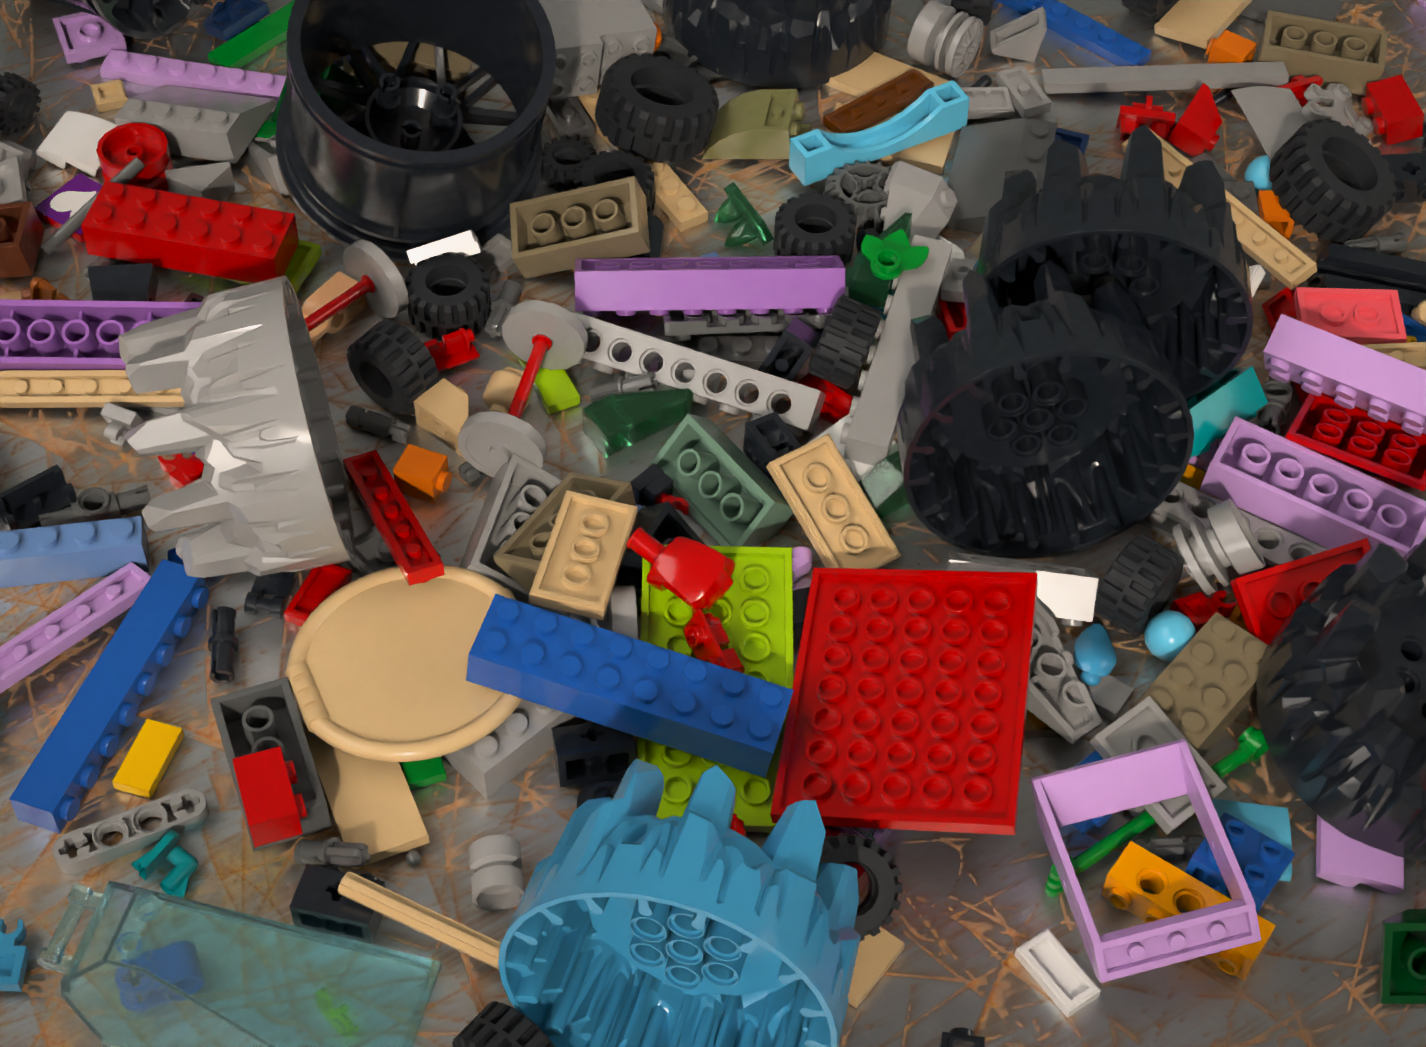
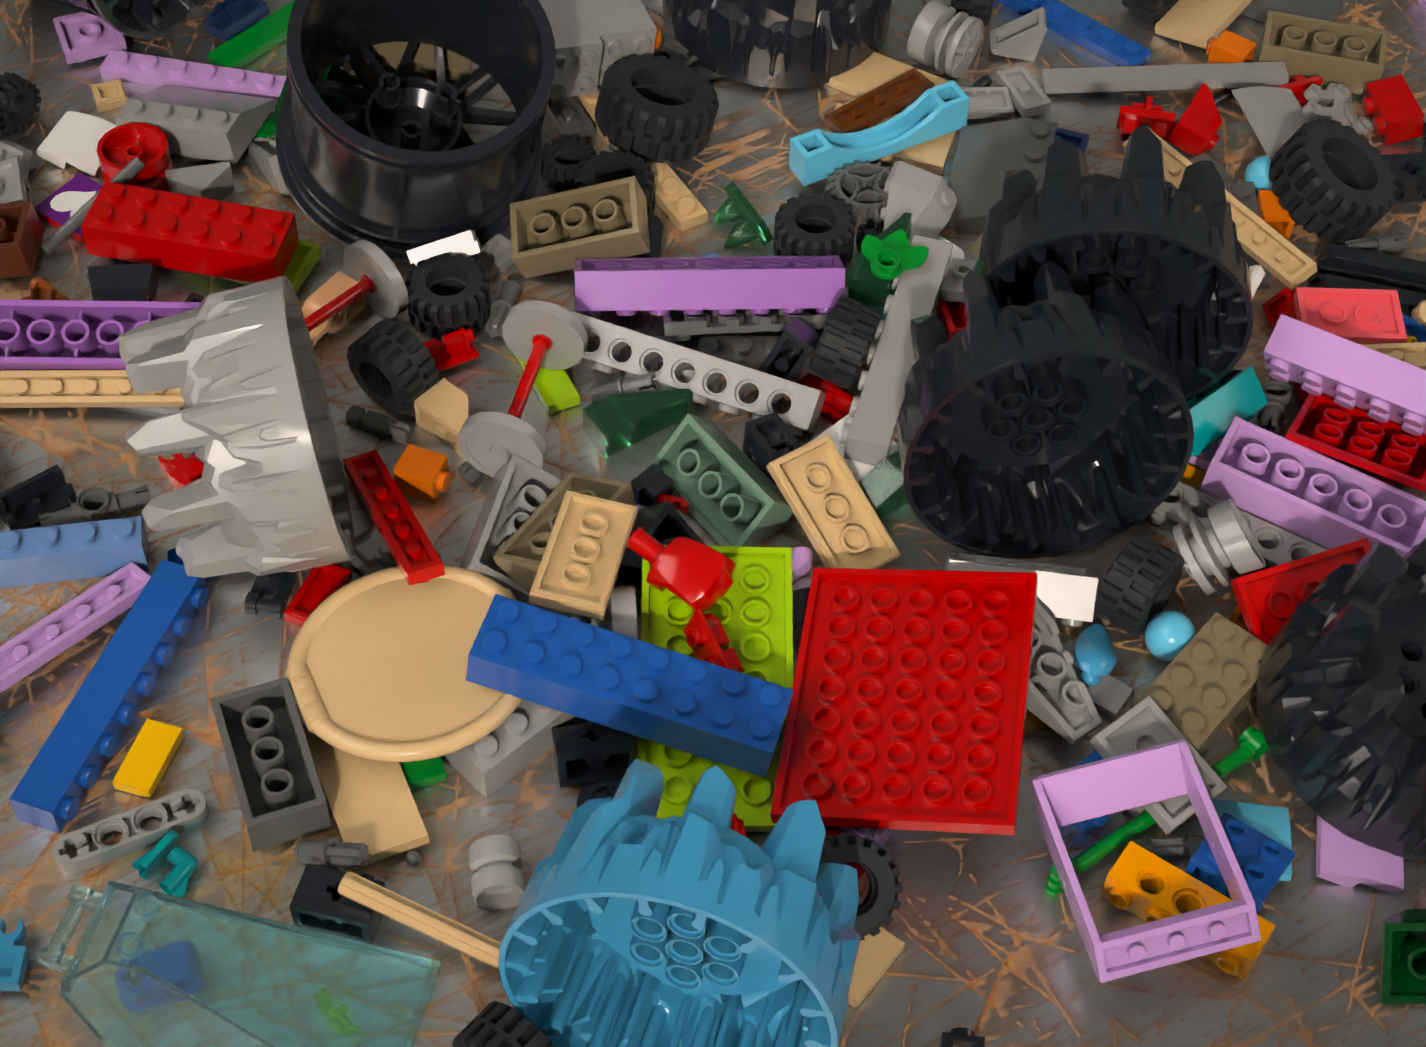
(120, 422): light grey tile -> none
(223, 644): black pin -> none
(268, 796): red brick -> none
(502, 389): tan head -> none
(757, 126): olive piece -> none
(1057, 973): white tile -> none
(1201, 608): red plate -> none

